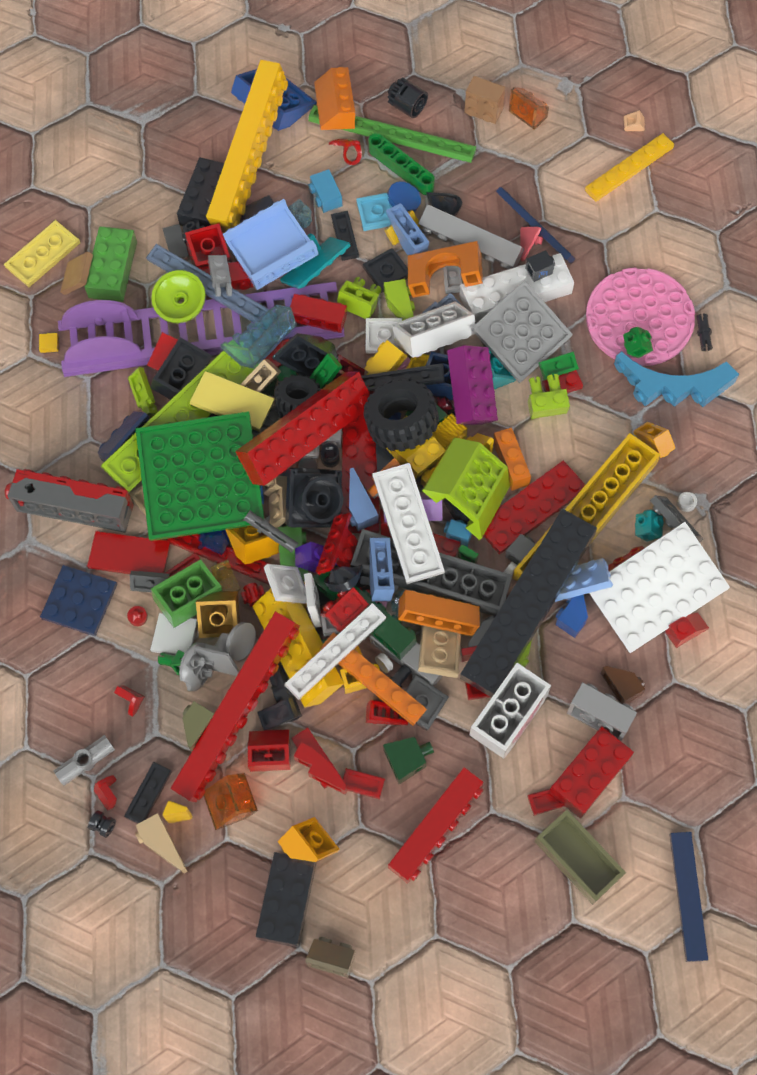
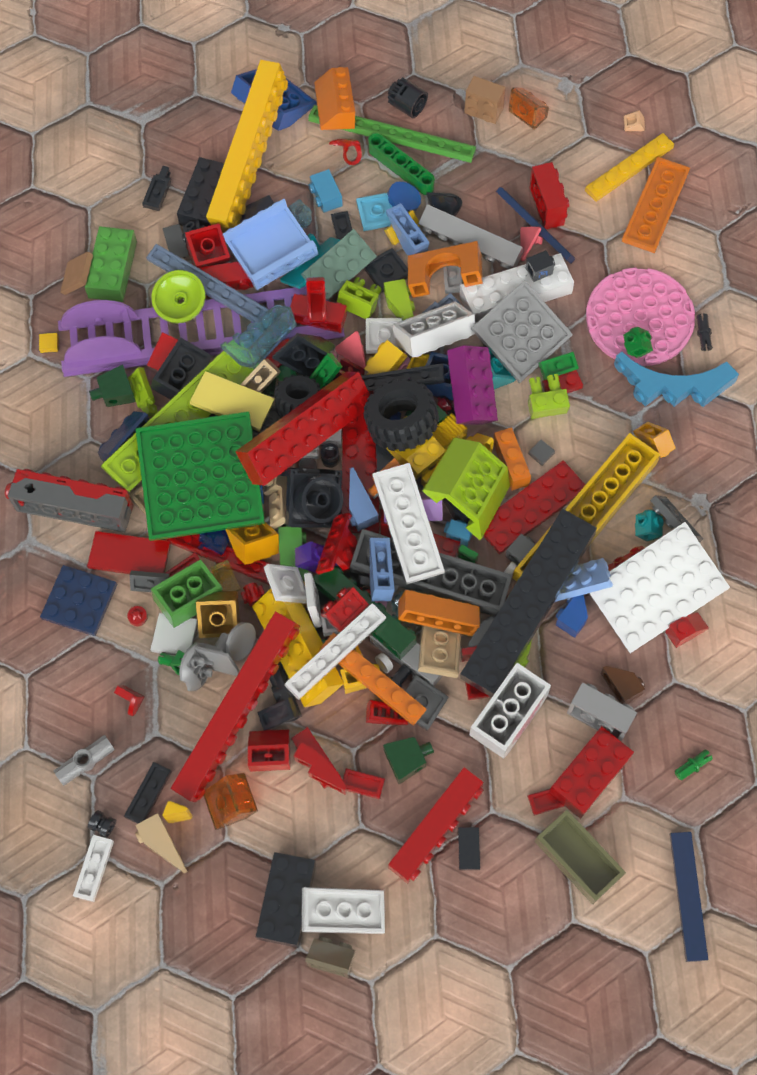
(42, 253): light yellow tile -> none
(93, 868): none -> white plate
(104, 792): red tile -> none
(113, 388): none -> dark green torso
(157, 189): none -> black hinge
(195, 722): olive slope -> none
(220, 274): light grey hinge -> none
(269, 530): dark grey pin -> none
(308, 841): light orange slope -> none
(316, 299): none -> red animal
(341, 262): none -> sand green plate
(343, 578): black piece -> none
(343, 910): none -> white tile
(352, 349): none -> coral piece
(469, 848): none -> black tile
(541, 452): none -> dark grey tile
(548, 195): none -> red brick
(655, 205): none -> orange plate
(687, 501): white tile -> none
(693, 765): none -> green axle

